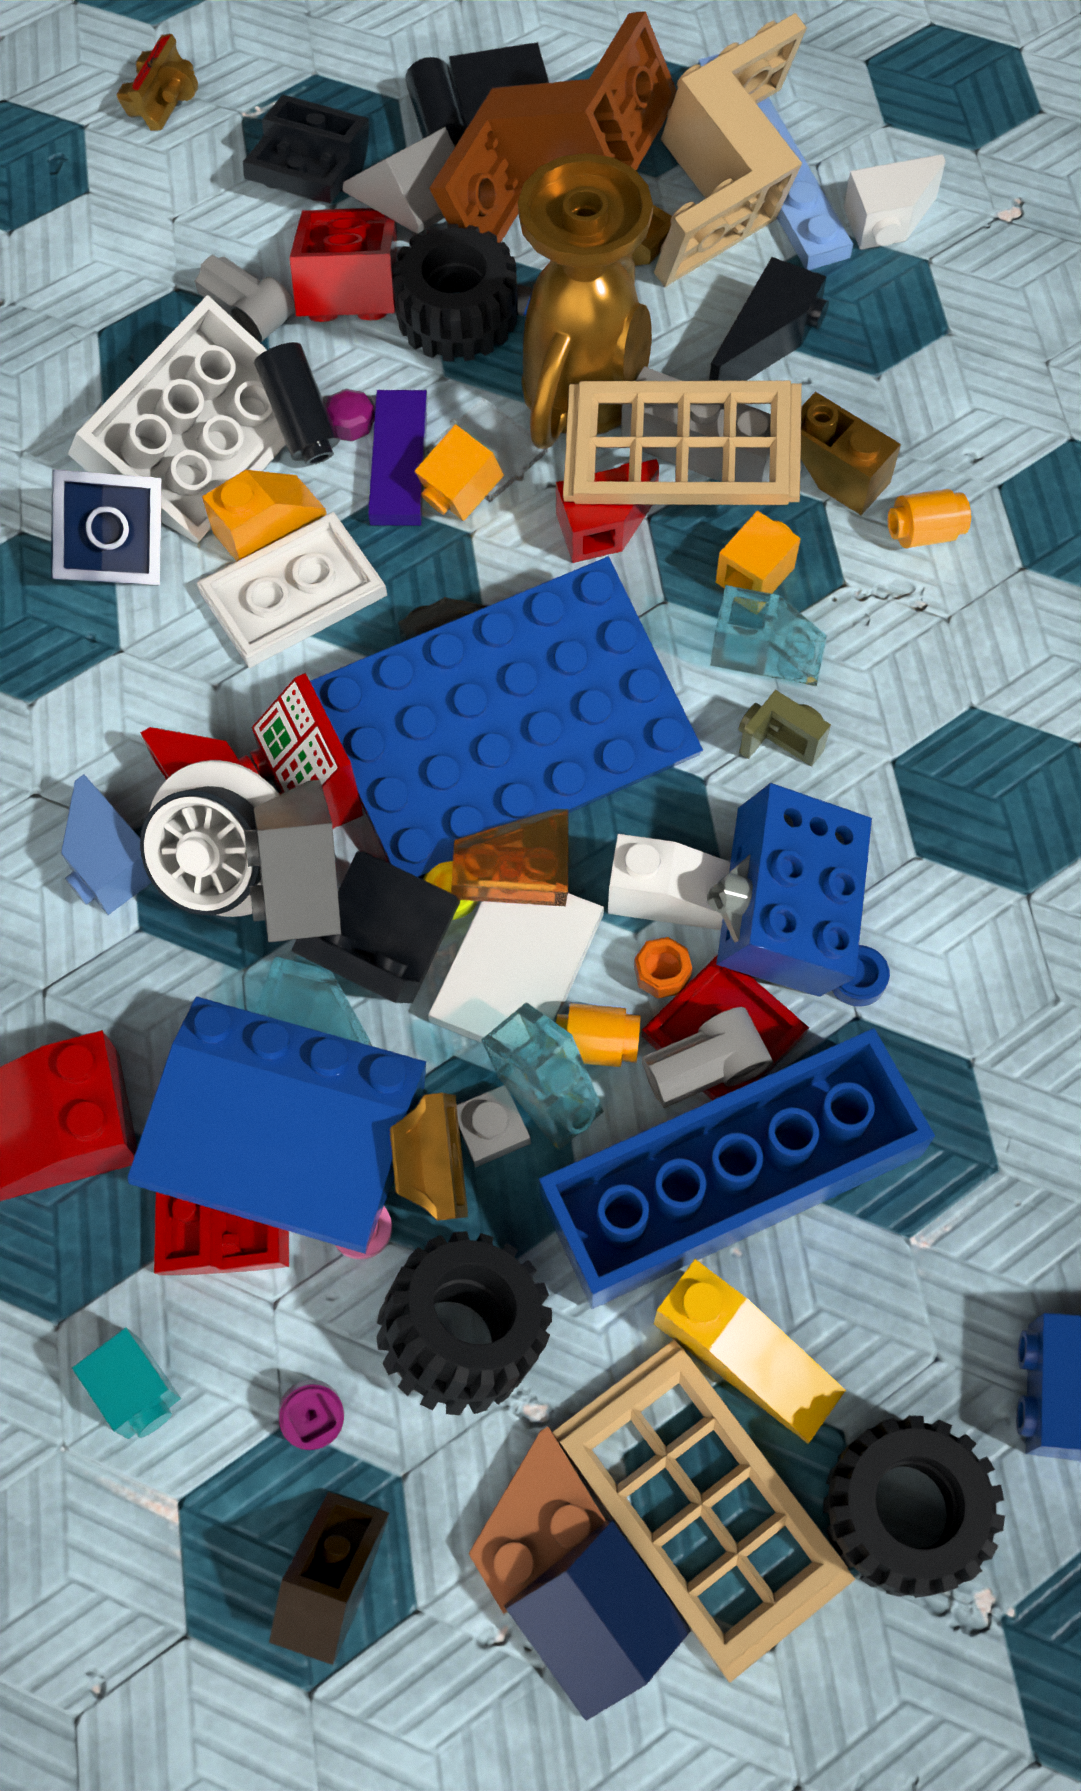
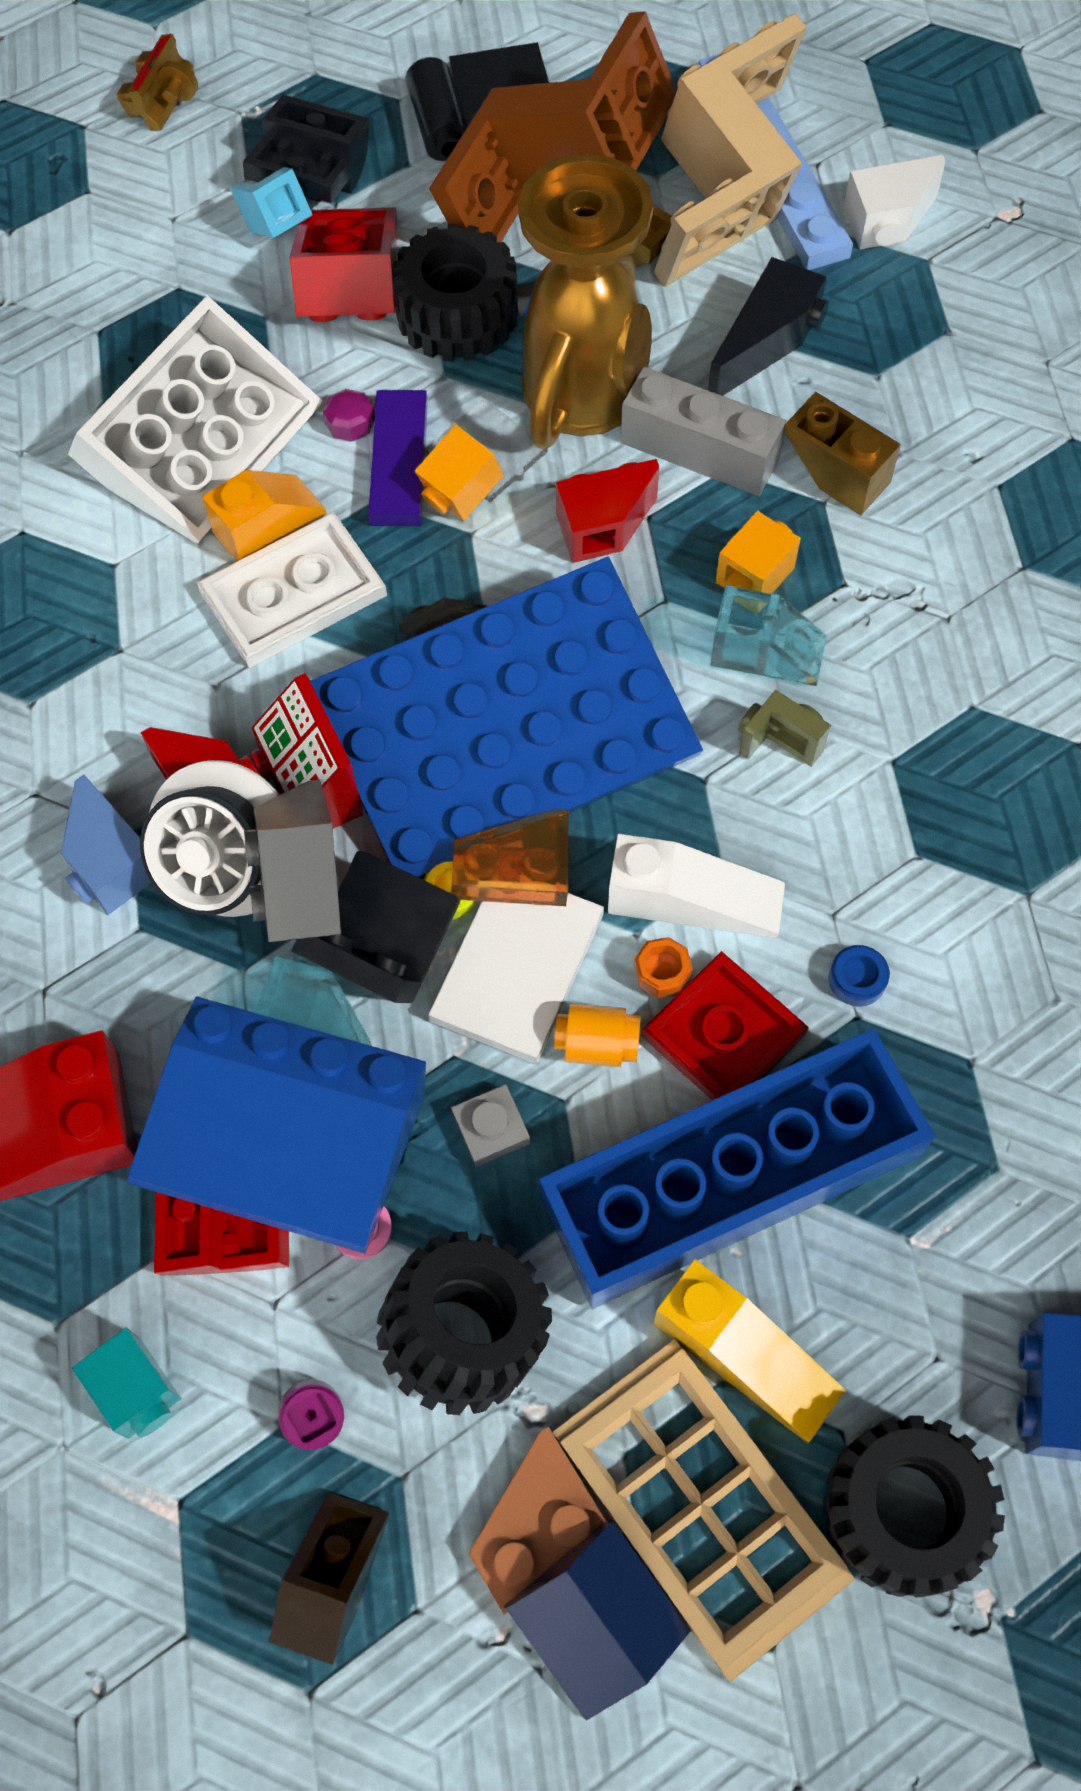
(105, 528): dark blue slope -> none
(252, 303): light grey piece -> none
(272, 203): none -> medium azure panel
(297, 403): black brick -> none
(402, 182): light grey slope -> none
(430, 1157): pearl gold slope -> none
(544, 1073): clear light blue slope -> none
(721, 1052): light grey piece -> none
(783, 442): tan piece -> none
(793, 891): blue piece -> none
(929, 518): light orange brick -> none

